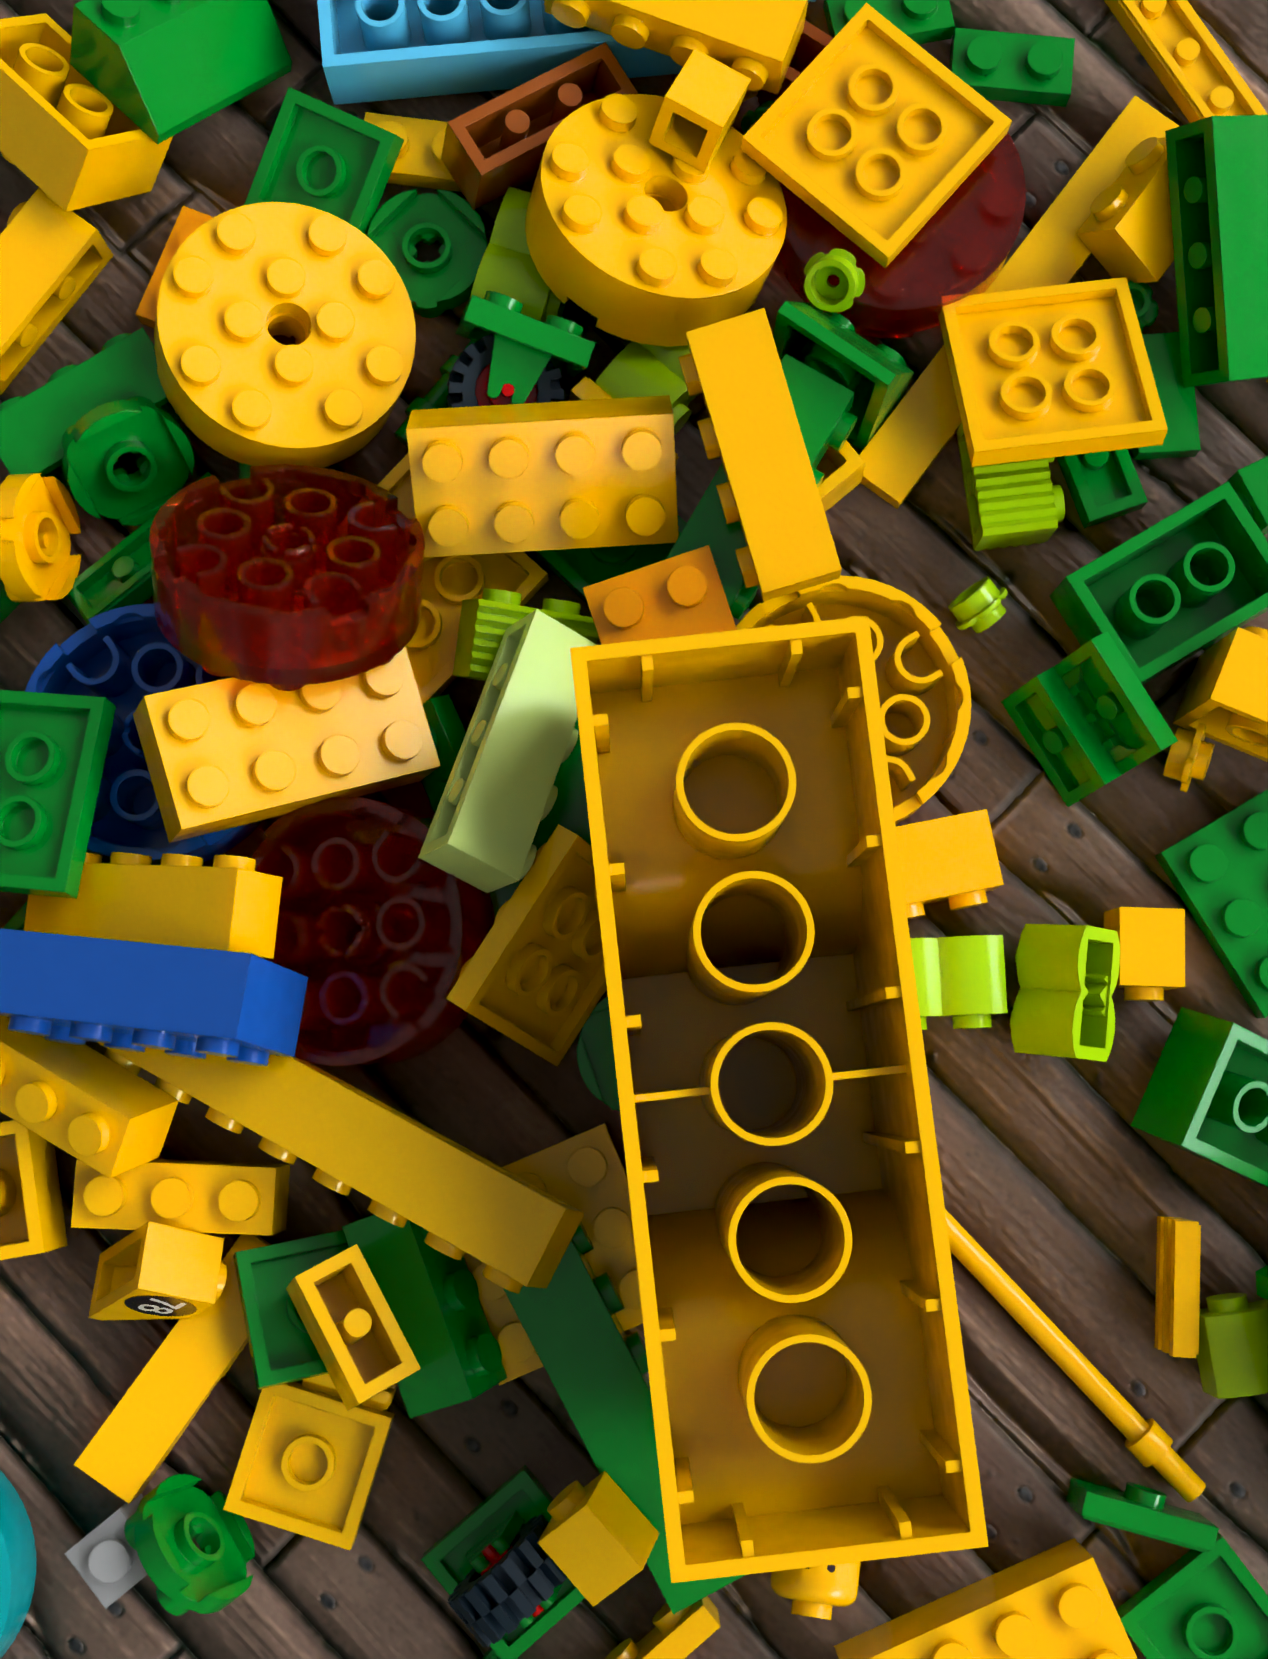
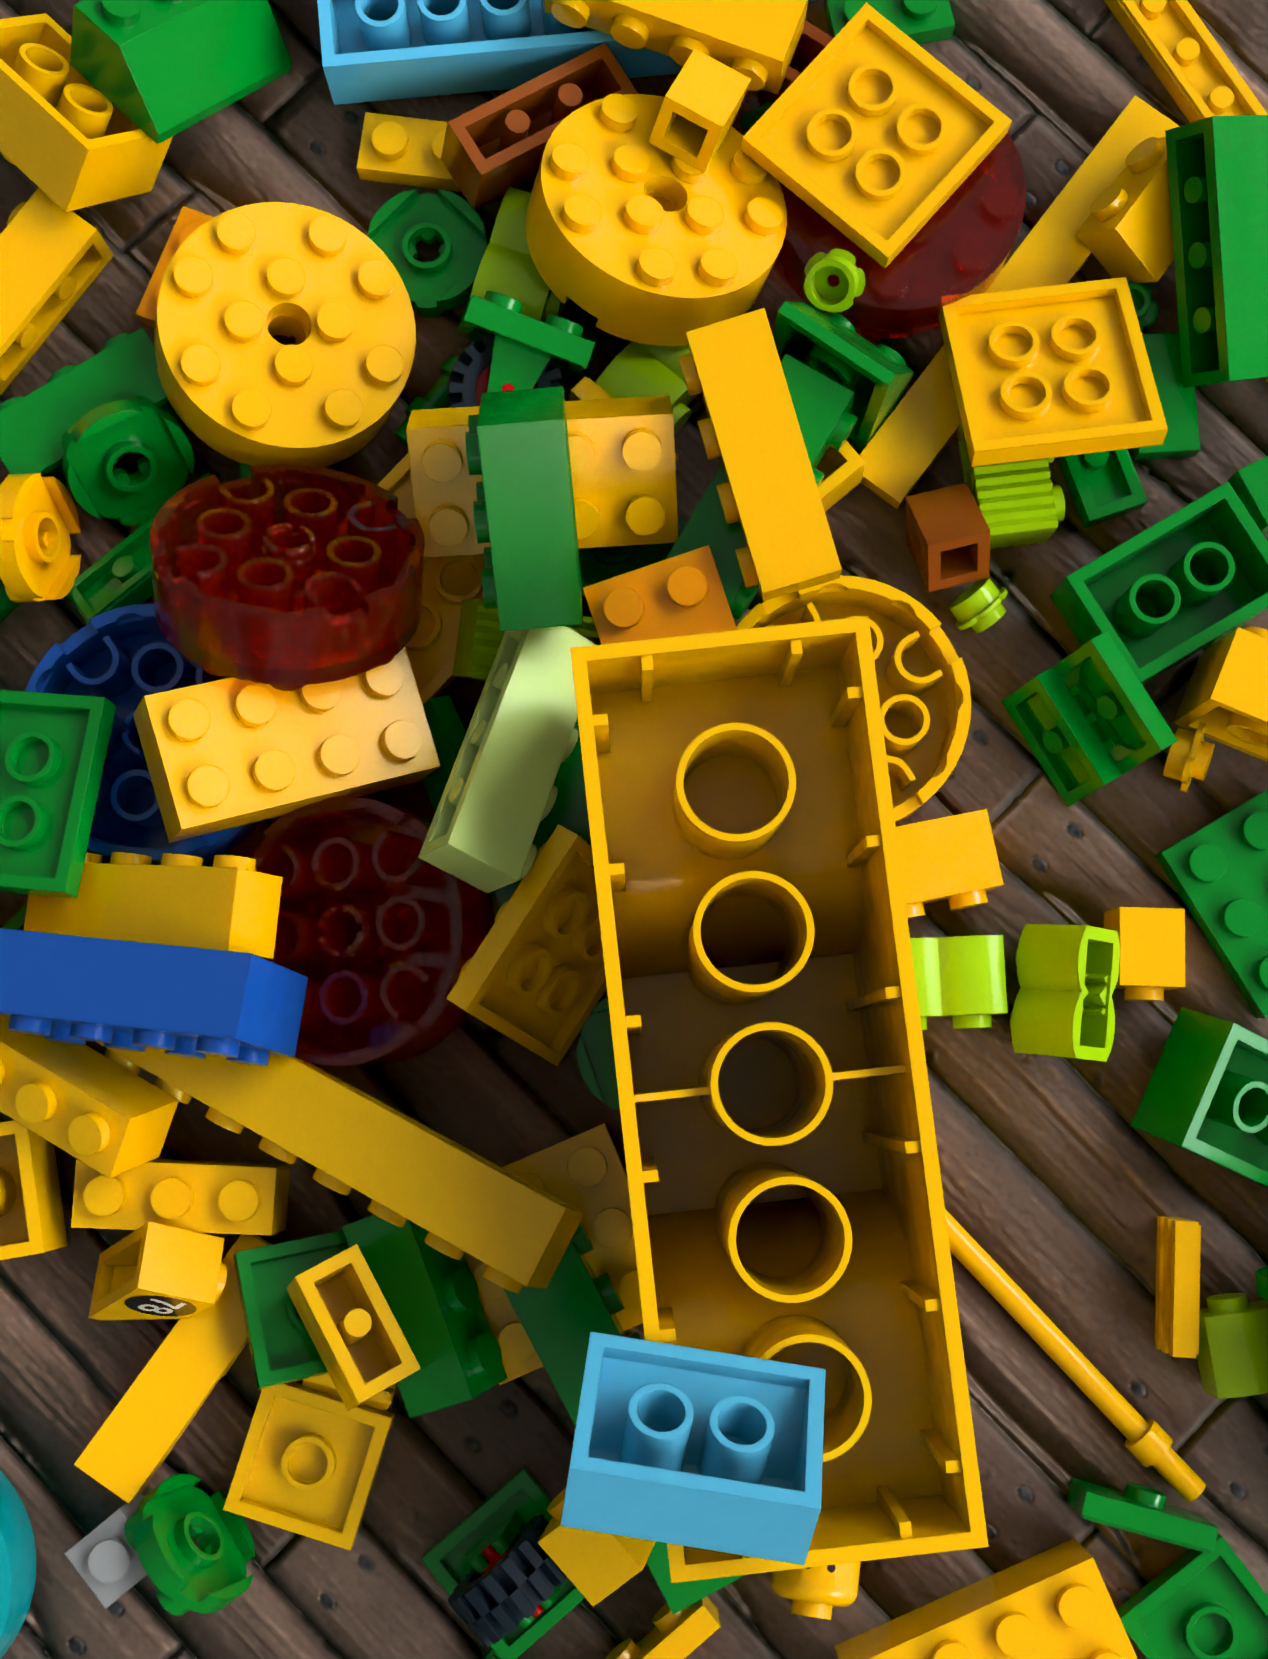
(325, 161): green plate -> none
(526, 508): none -> green brick
(697, 1449): none -> medium azure slope
(947, 537): none -> dark orange brick
(1014, 65): green plate -> none

